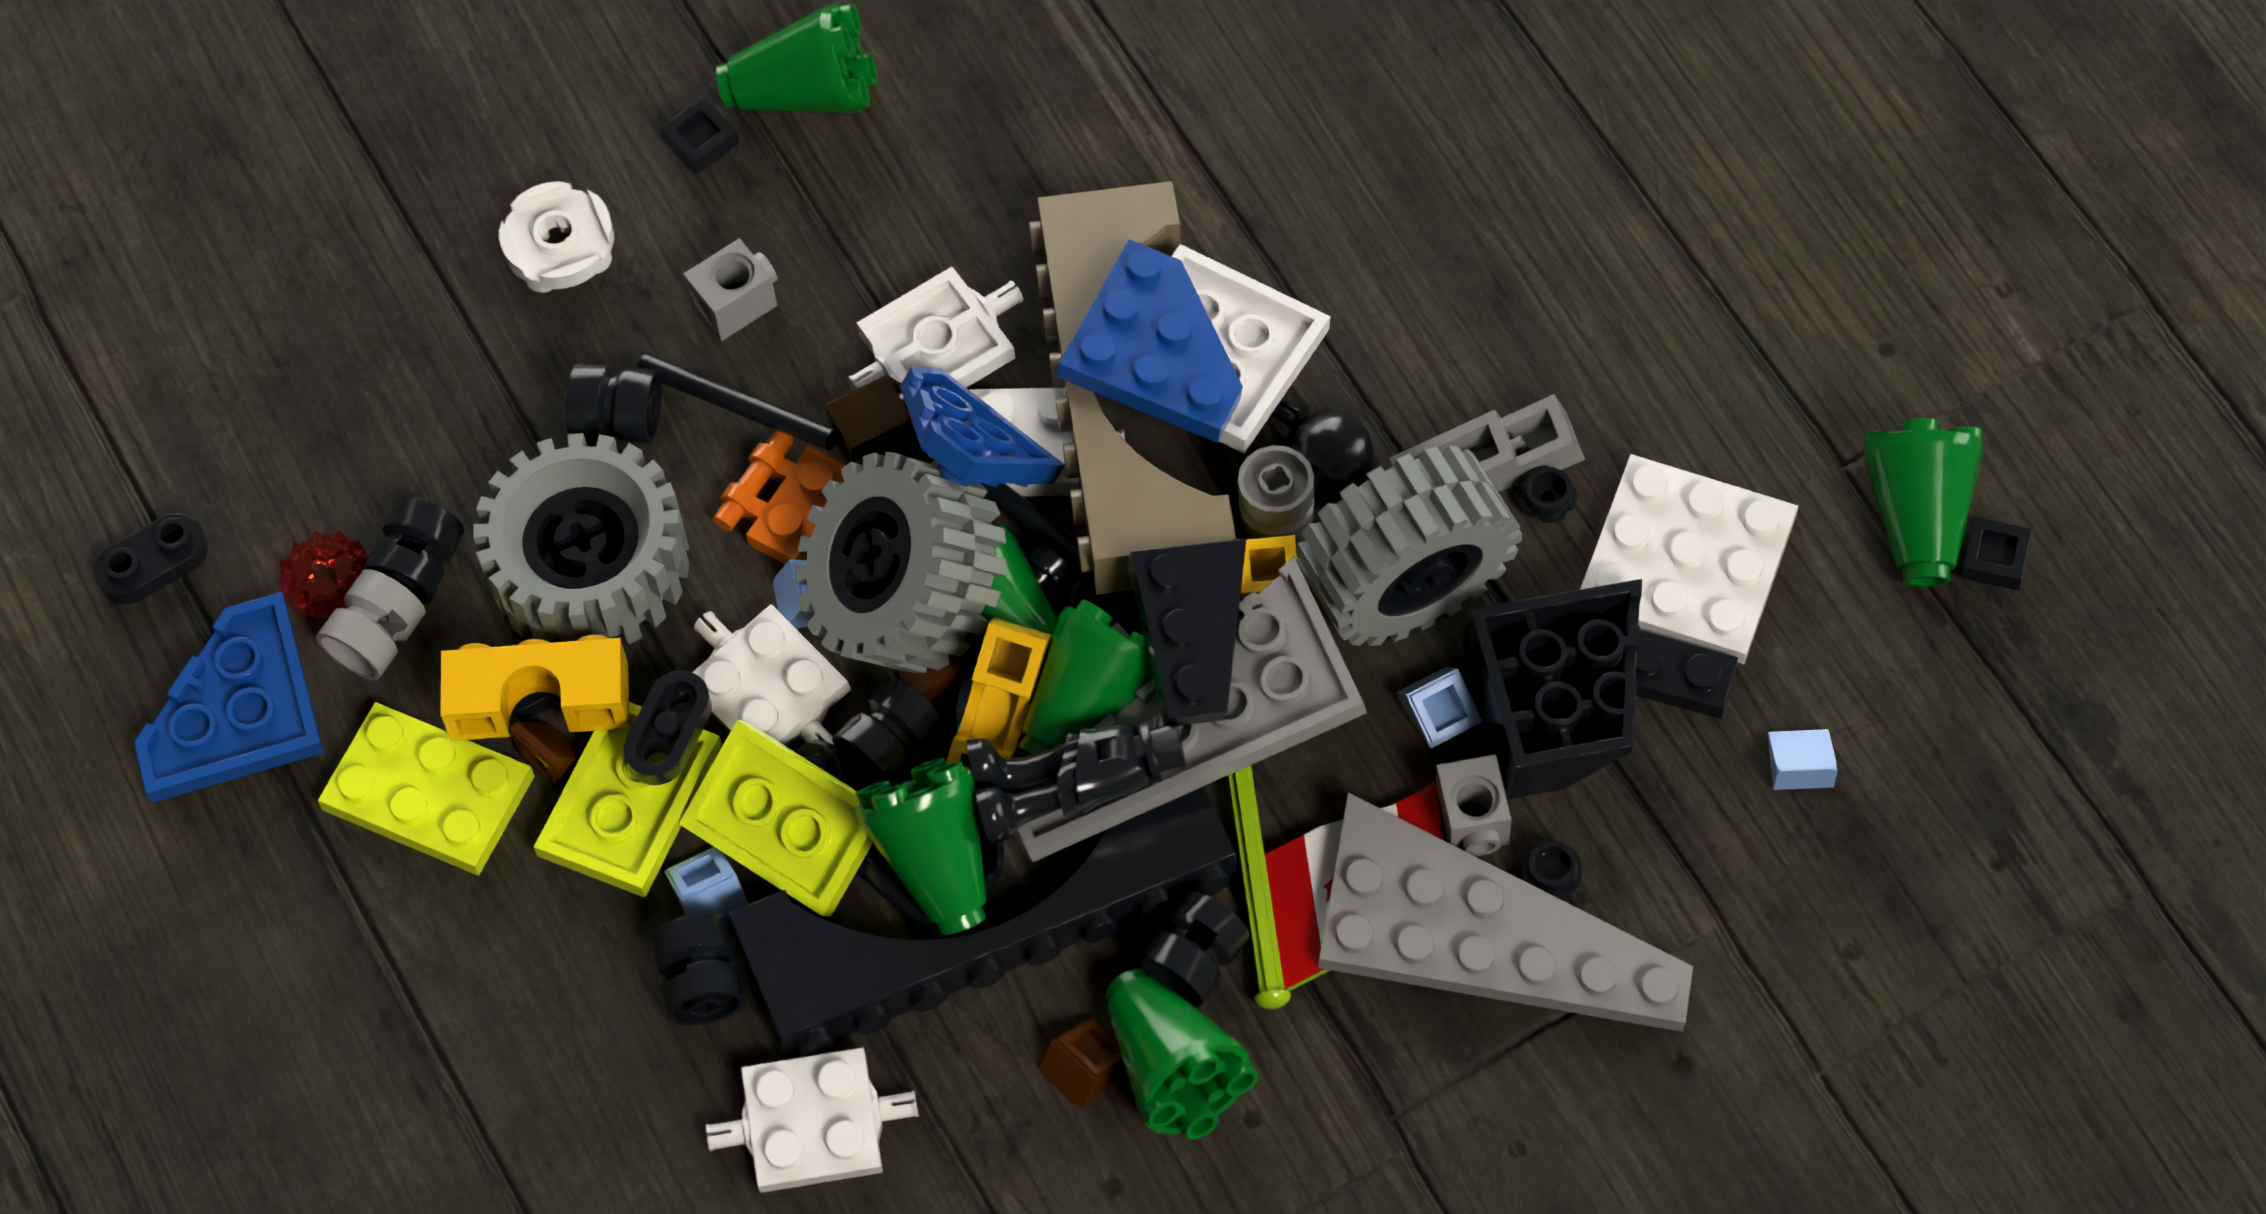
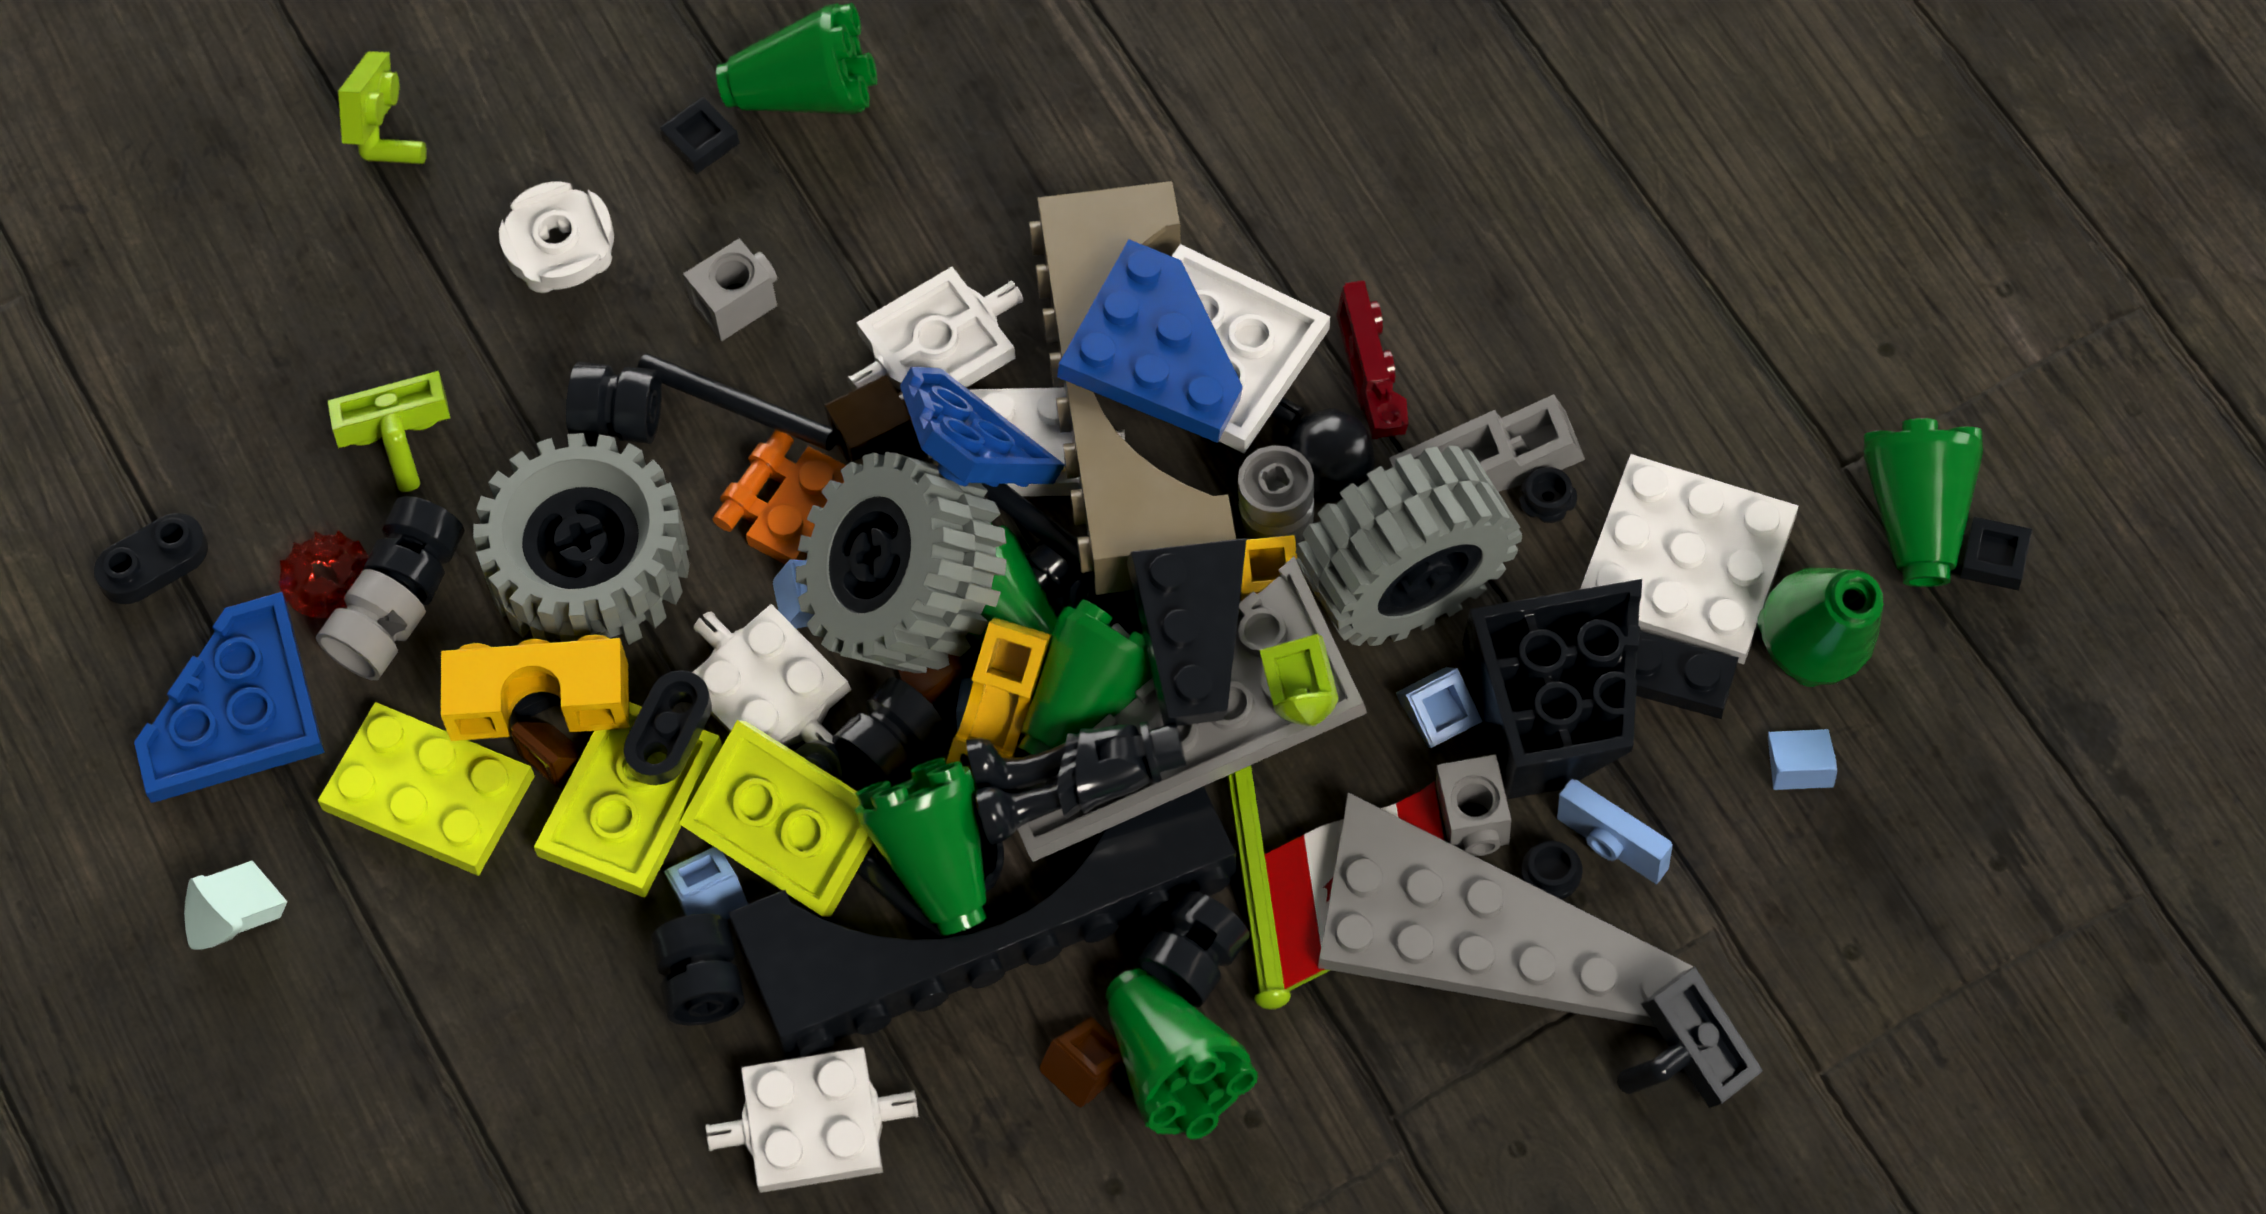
(229, 904): none -> light aqua tile
(362, 107): none -> lime plate
(387, 414): none -> lime plate
(1300, 680): none -> lime plate
(1370, 365): none -> dark red hinge
(1613, 831): none -> light blue plate
(1698, 1041): none -> black plate
(1822, 624): none -> green cone

